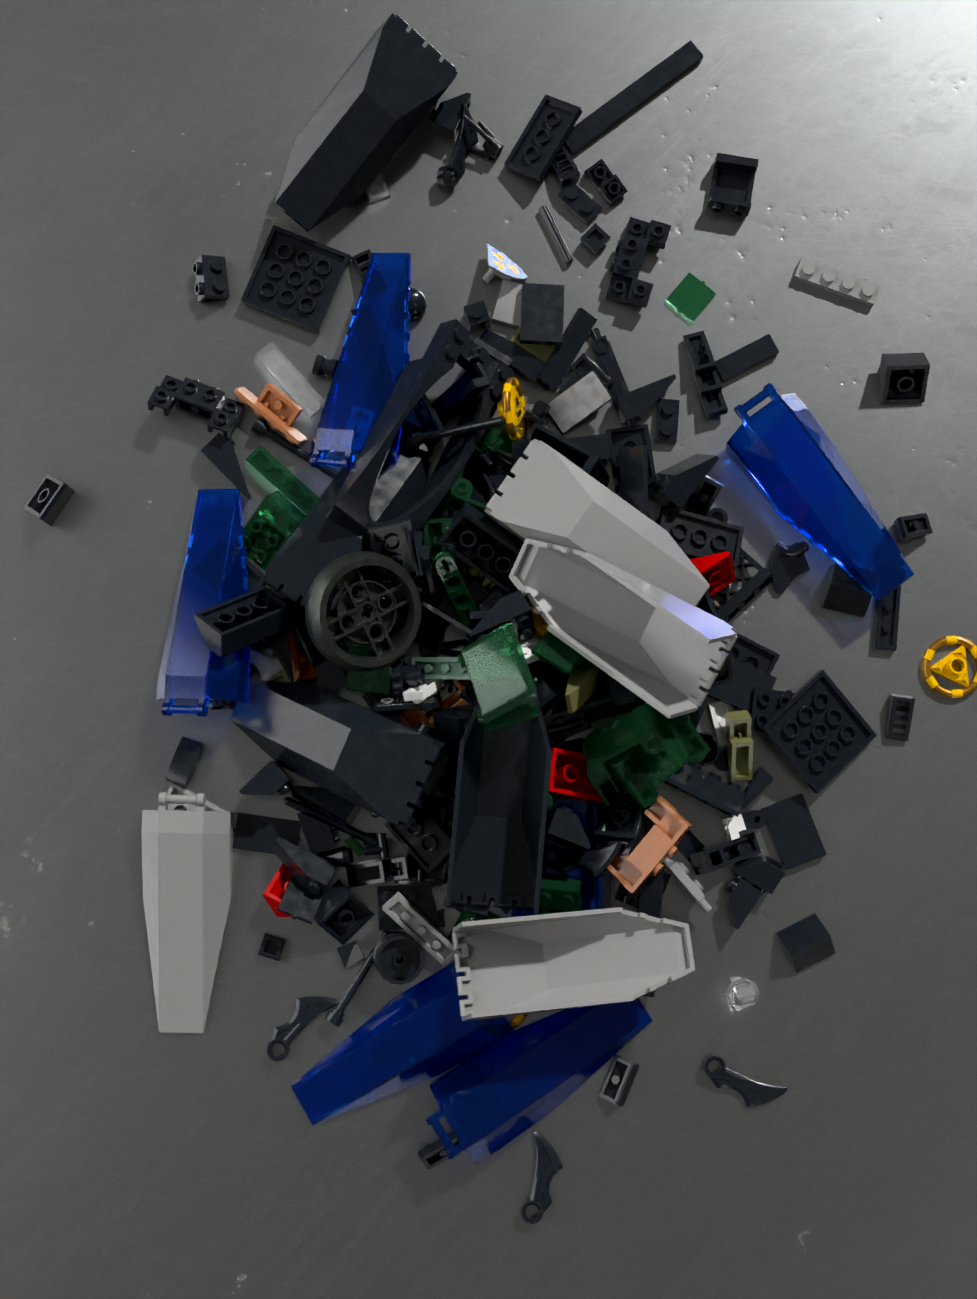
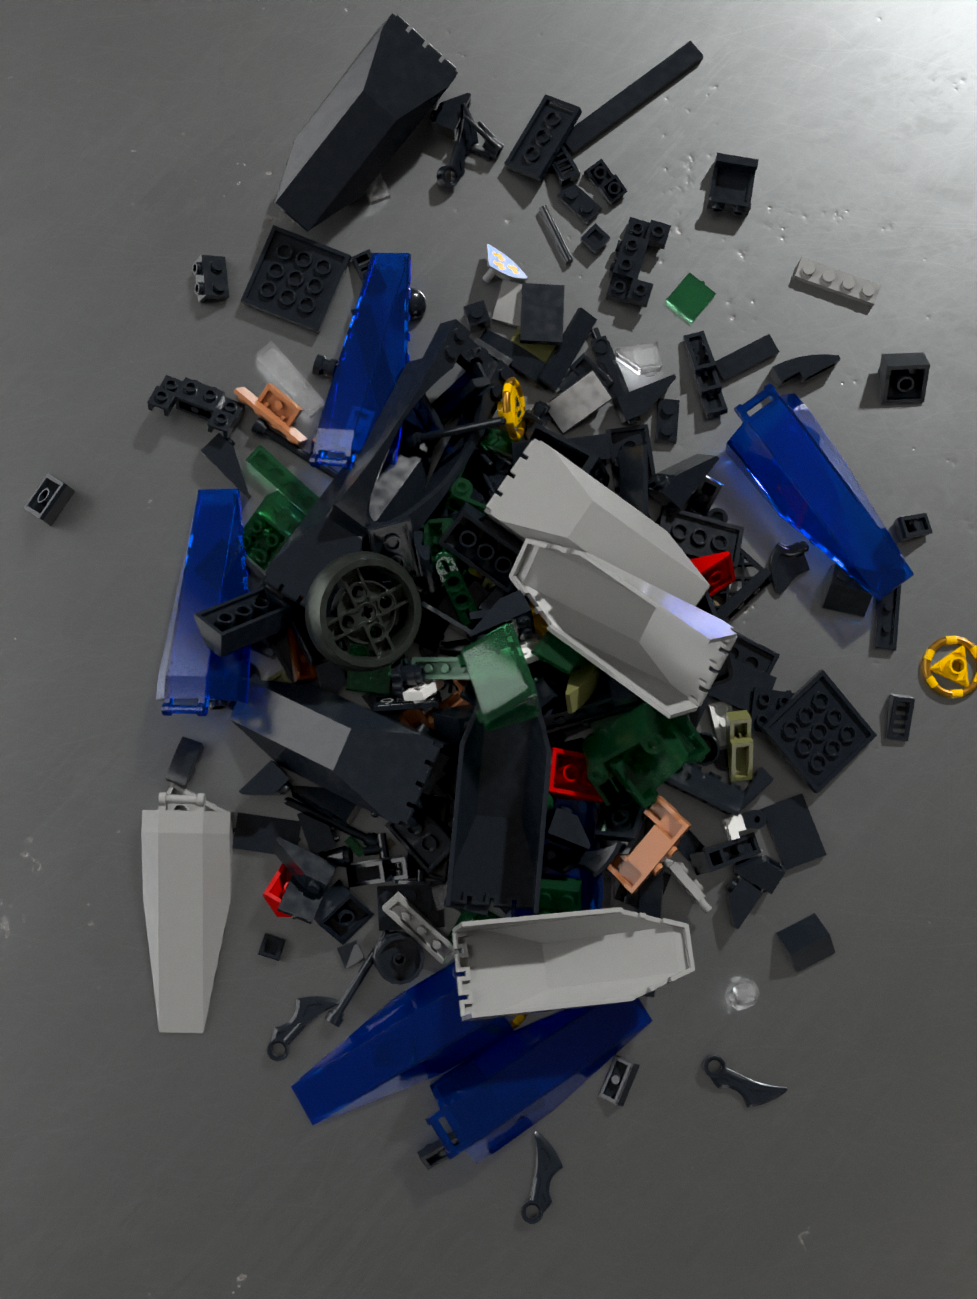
(641, 358): none -> clear slope
(802, 368): none -> black slope

